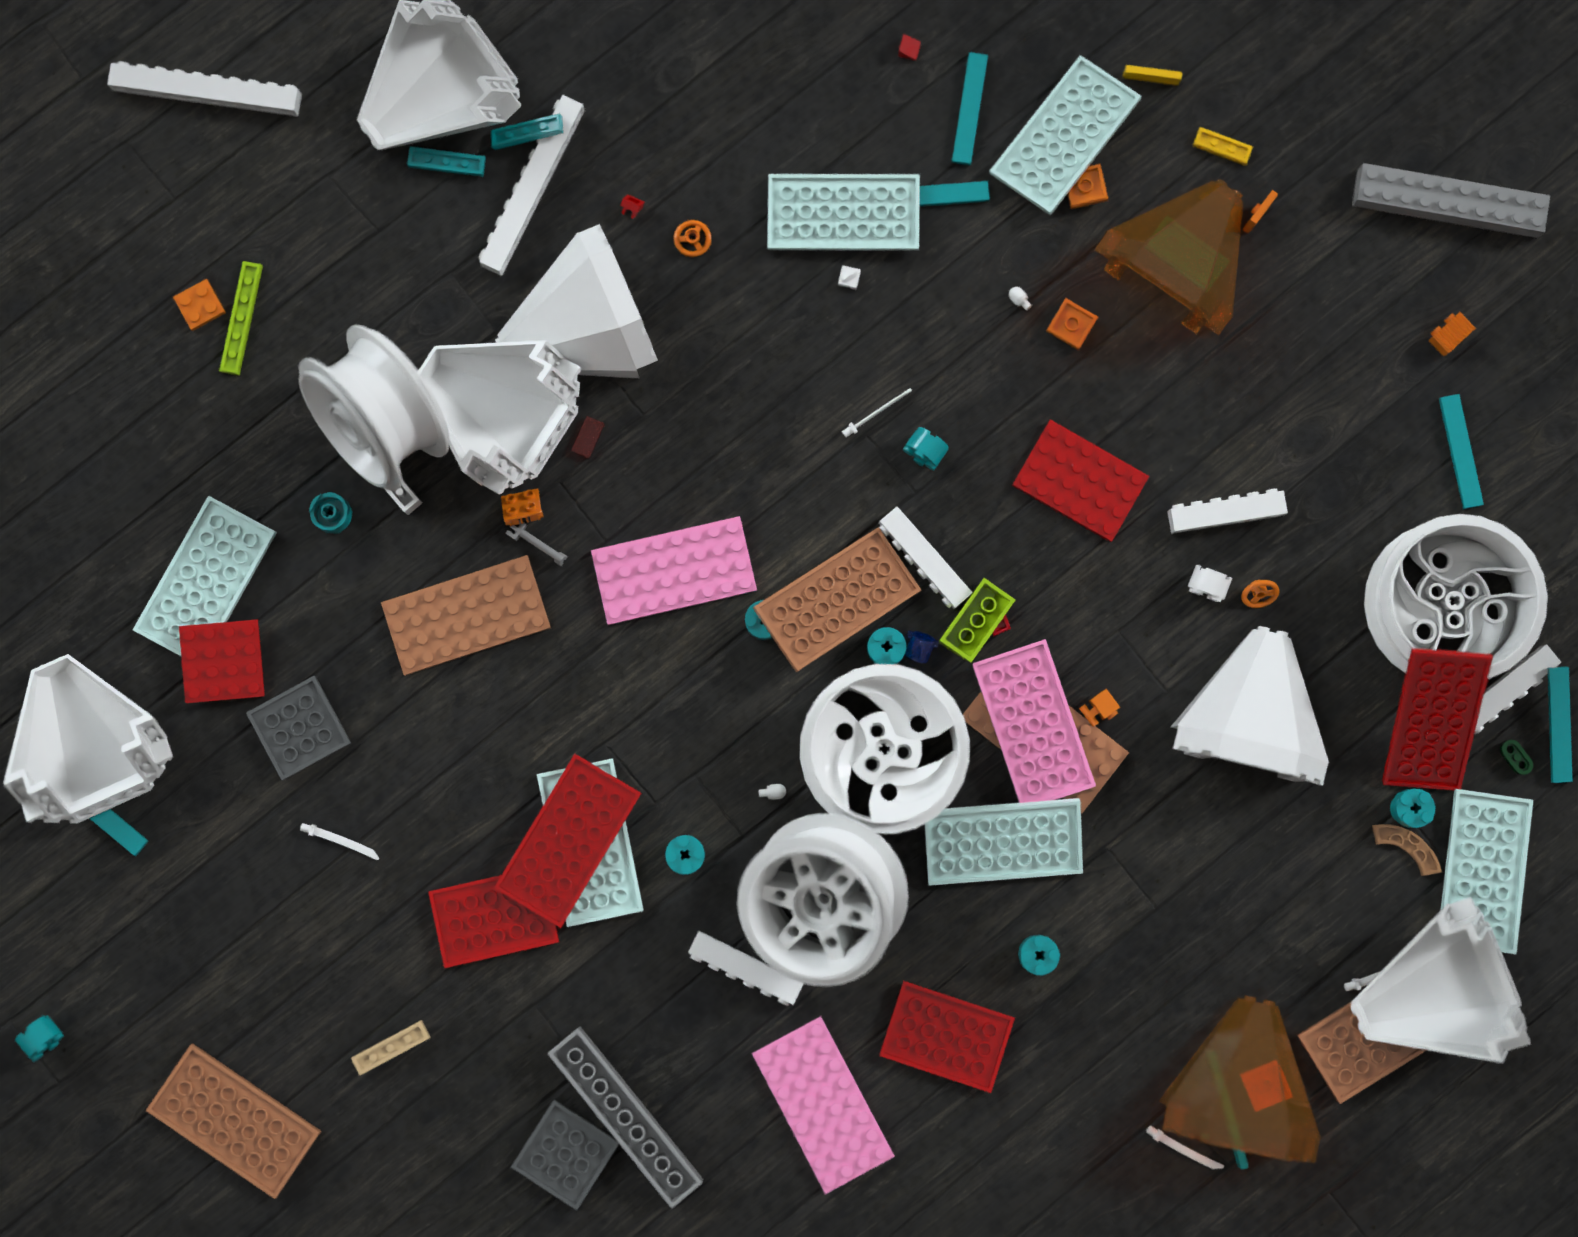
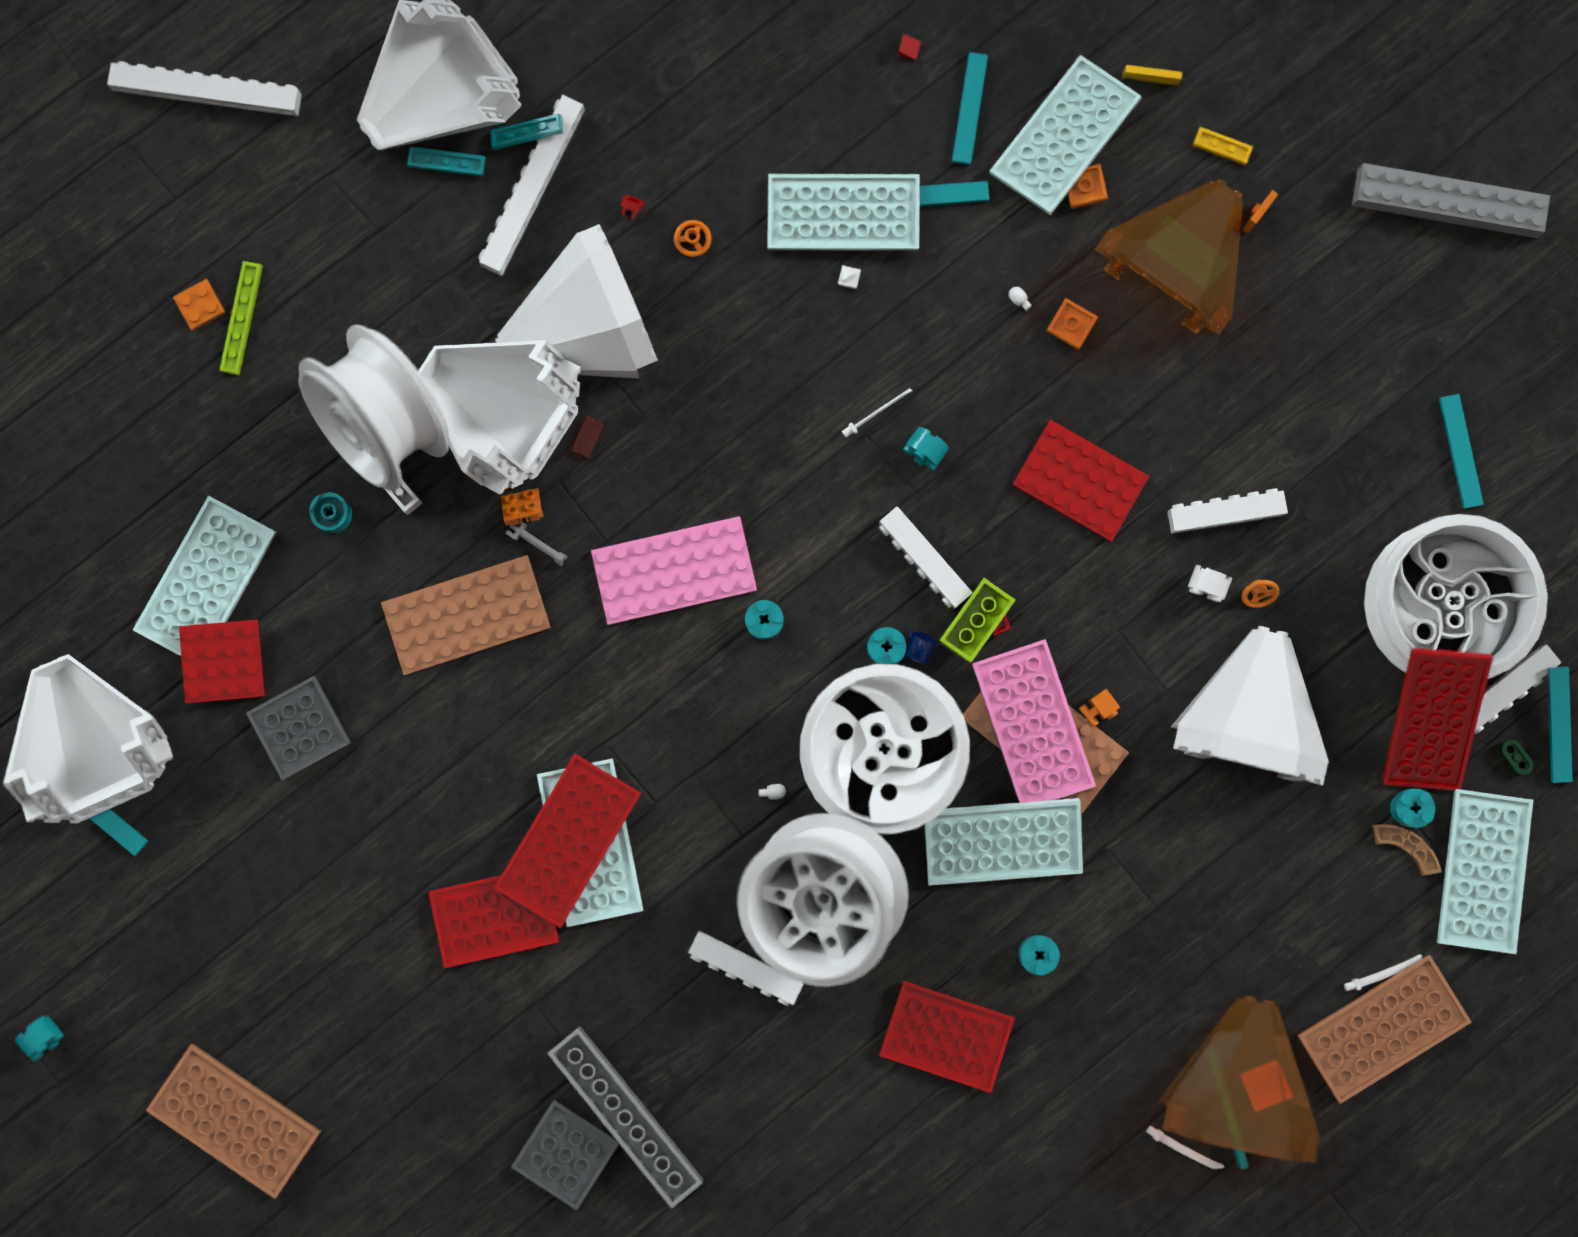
(313, 830): white sword -> none
(390, 1047): tan plate -> none
(684, 843): teal brick -> none
(823, 1104): bright pink plate -> none
(837, 599): nougat plate -> none
(1446, 991): white piece -> none
(1451, 334): orange brick -> none

